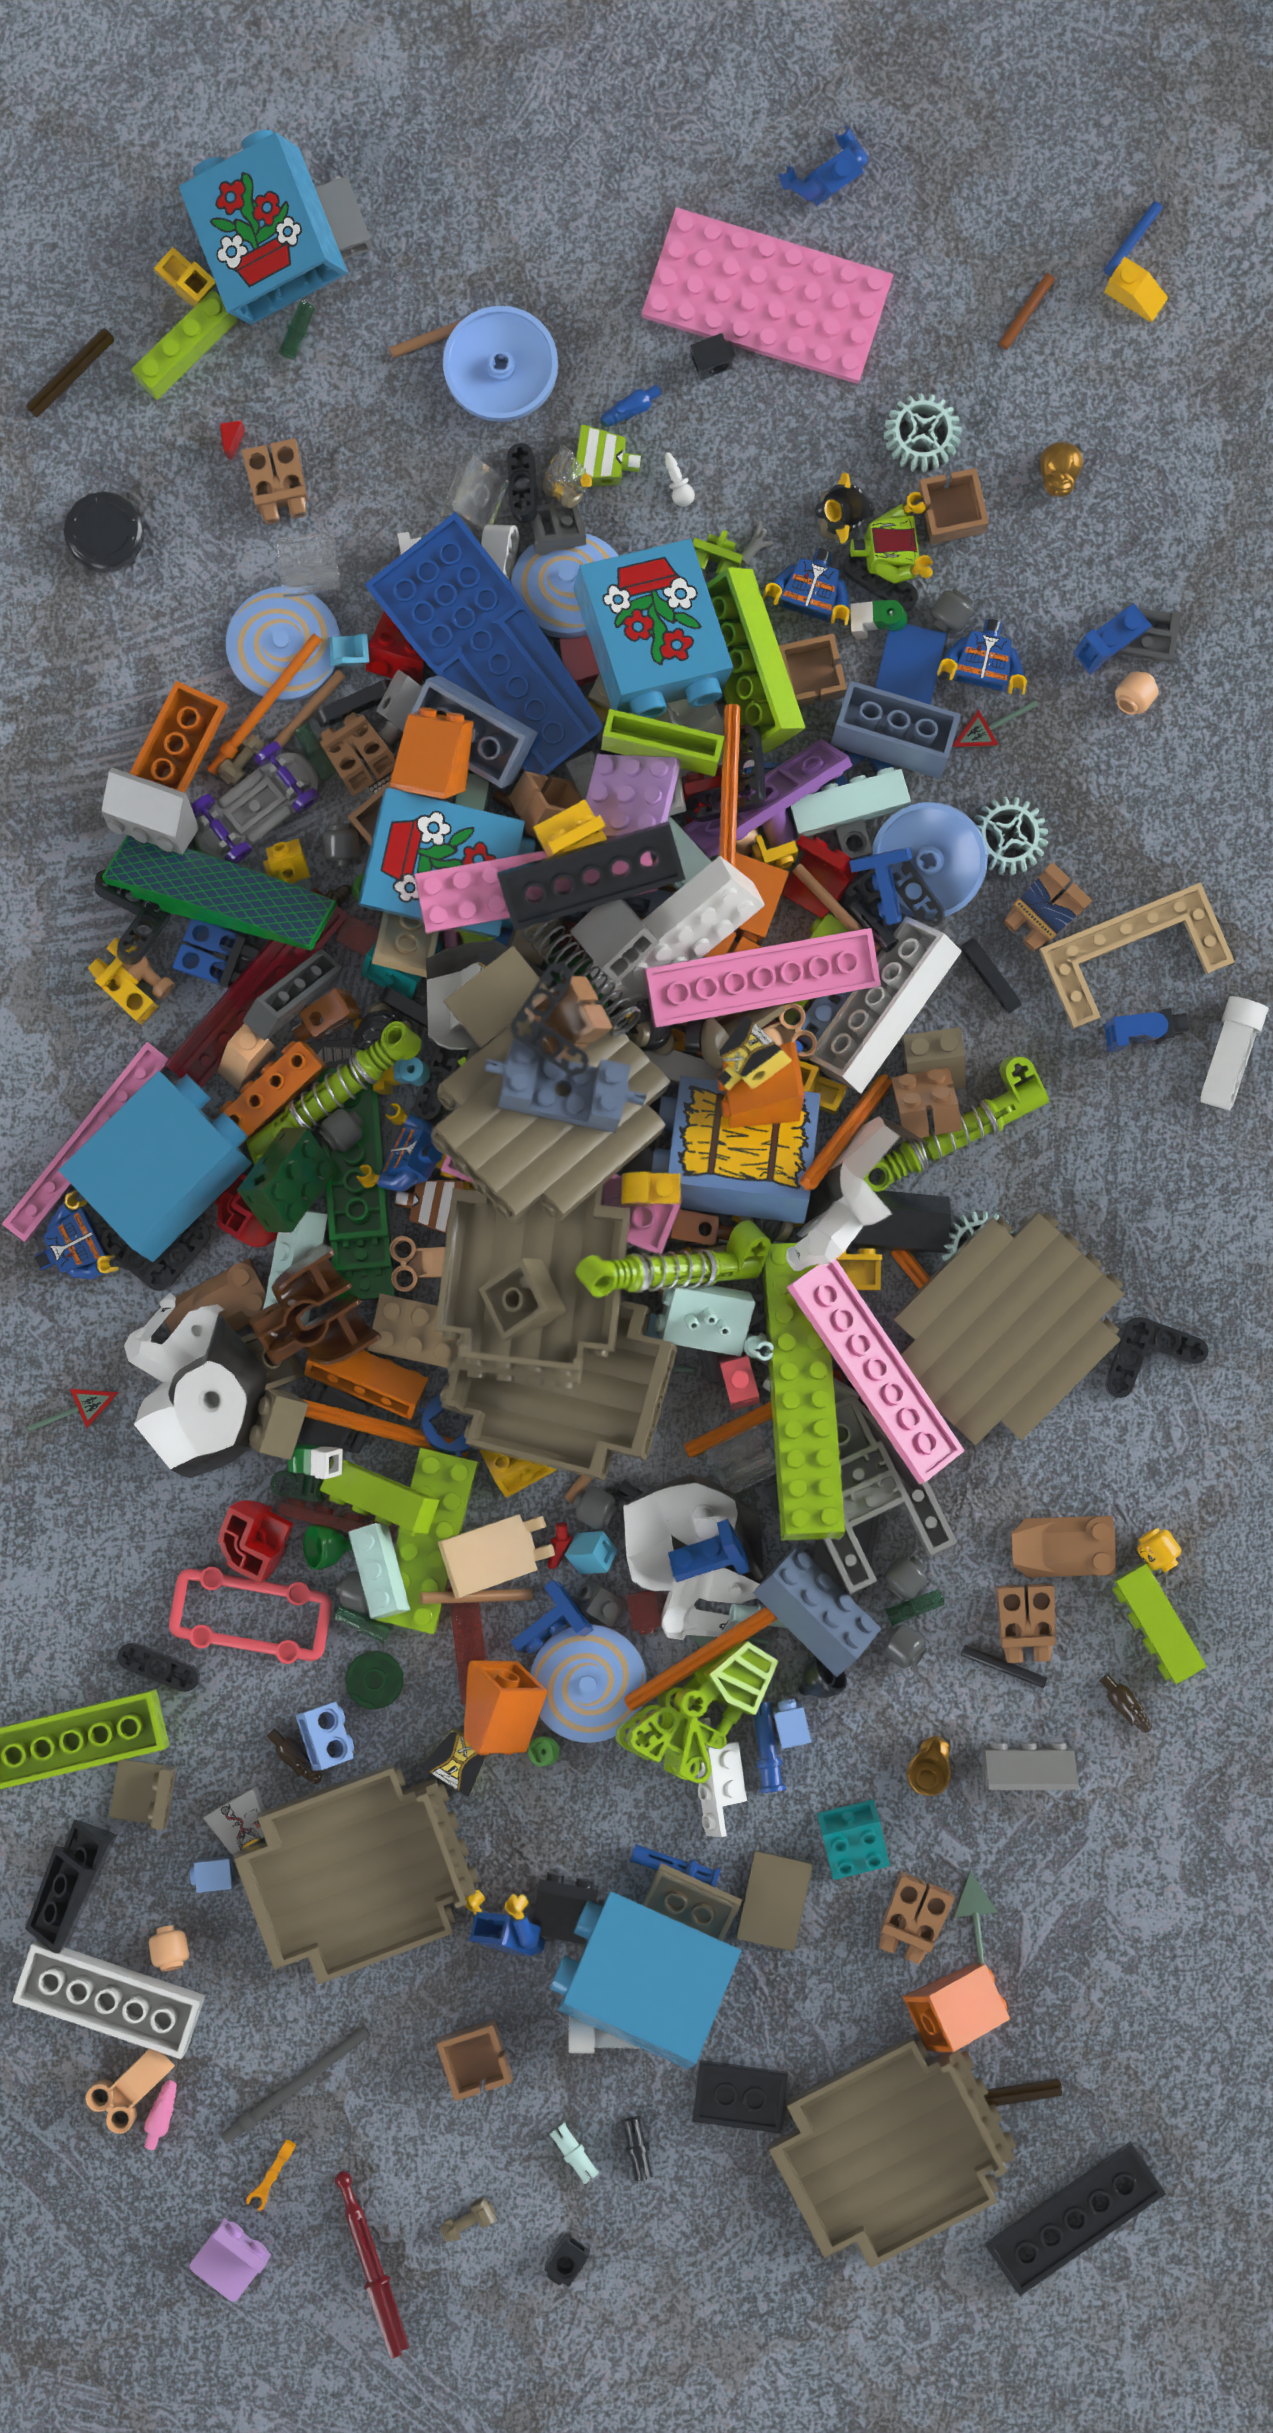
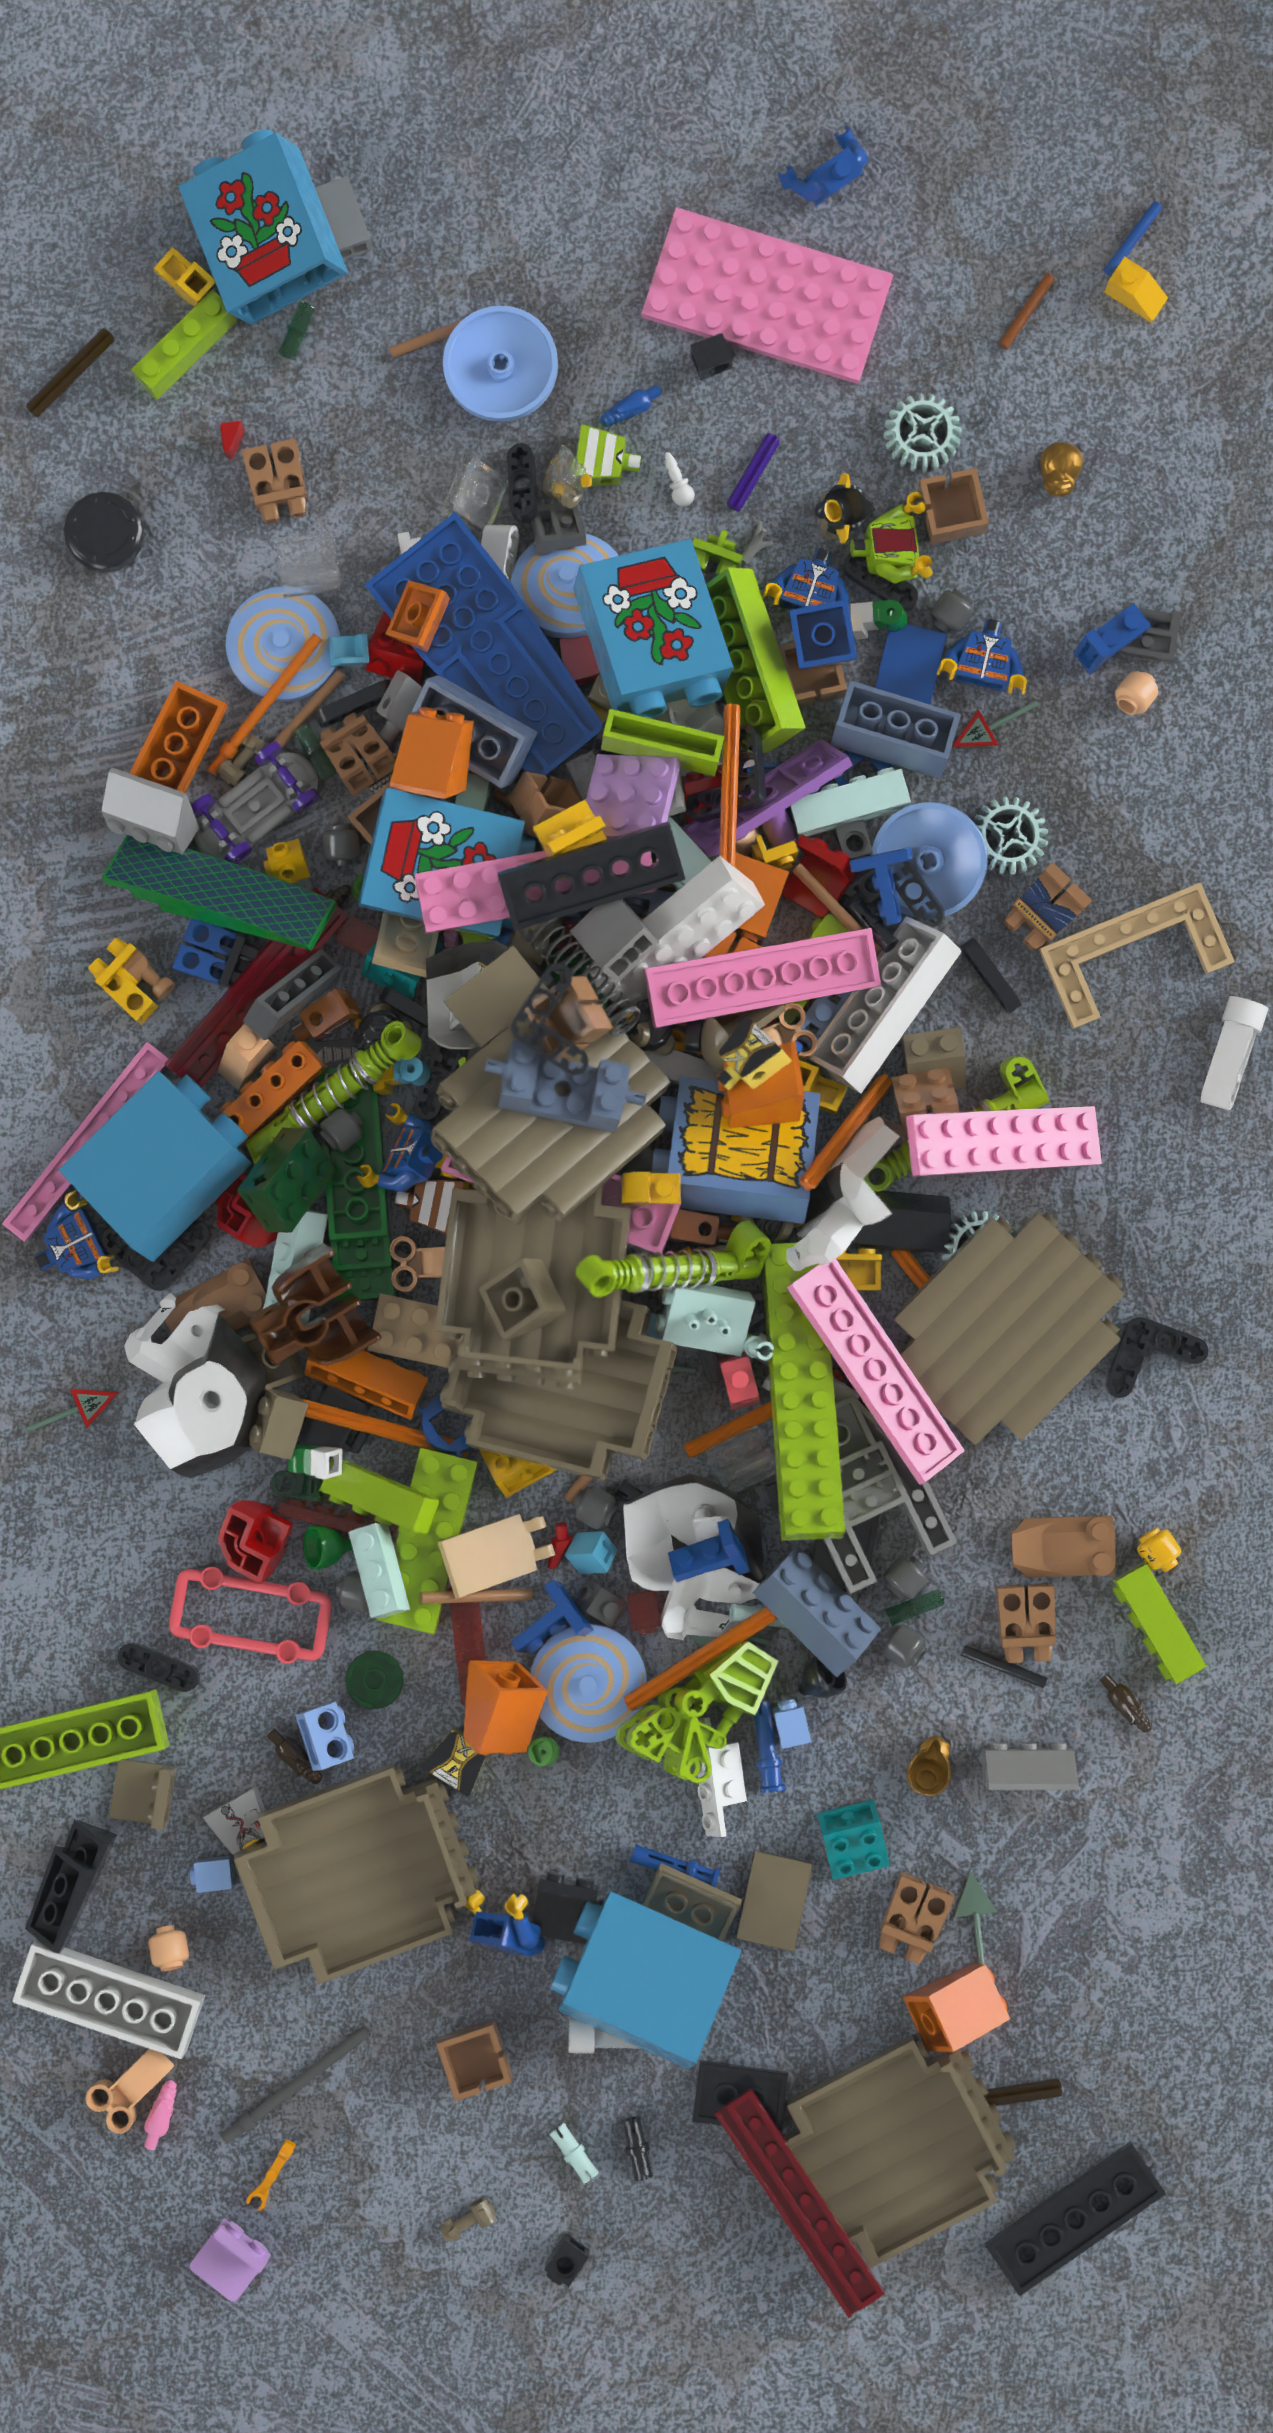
(145, 916): black beam -> none
(362, 1623): clear green axle -> none
(377, 2282): dark red piece -> none
(418, 615): none -> orange slope
(753, 472): none -> dark purple axle
(799, 2203): none -> dark red plate
(823, 634): none -> blue brick
(1003, 1140): none -> bright pink plate
(1144, 1028): blue hips -> none

